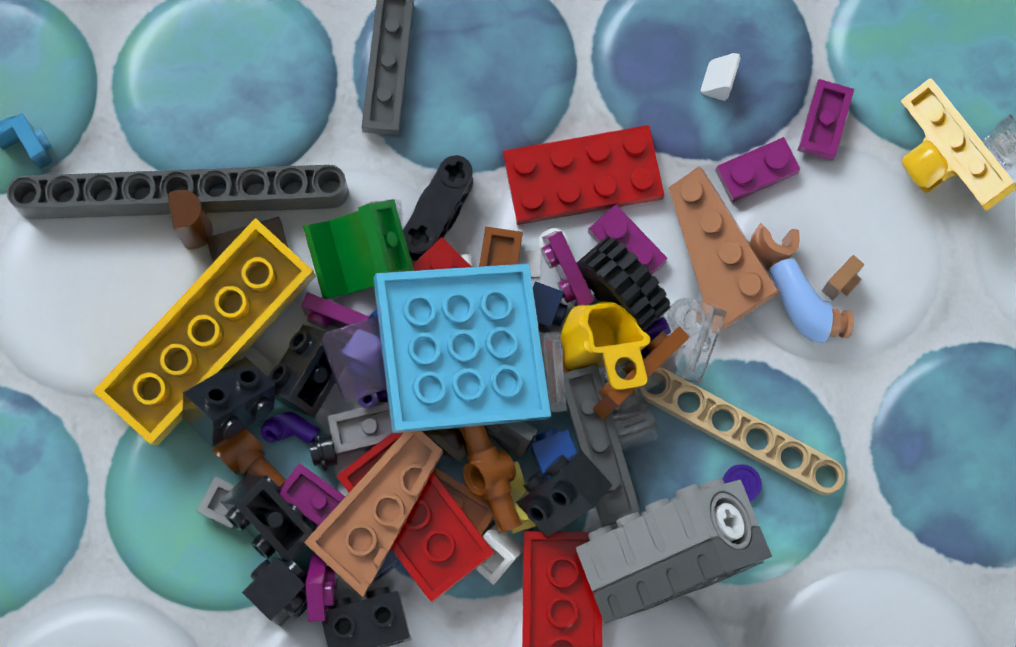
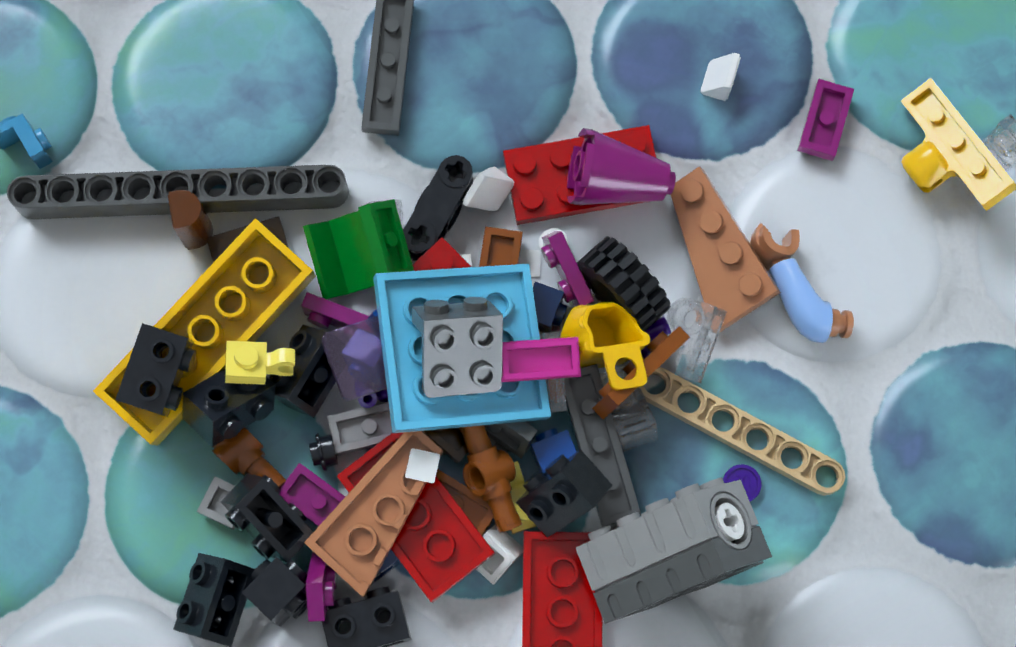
(149, 368): none -> black brick
(214, 599): none -> black brick
(250, 362): none -> light yellow plate
(288, 425): dark purple arm -> none
(422, 465): none -> white sticker
(460, 346): none -> bracket
(488, 190): none -> white slope
(540, 359): none -> dark pink tile
(615, 173): none -> magenta cone
(625, 231): magenta plate -> none
(757, 169): magenta plate -> none
(844, 279): medium nougat plate -> none

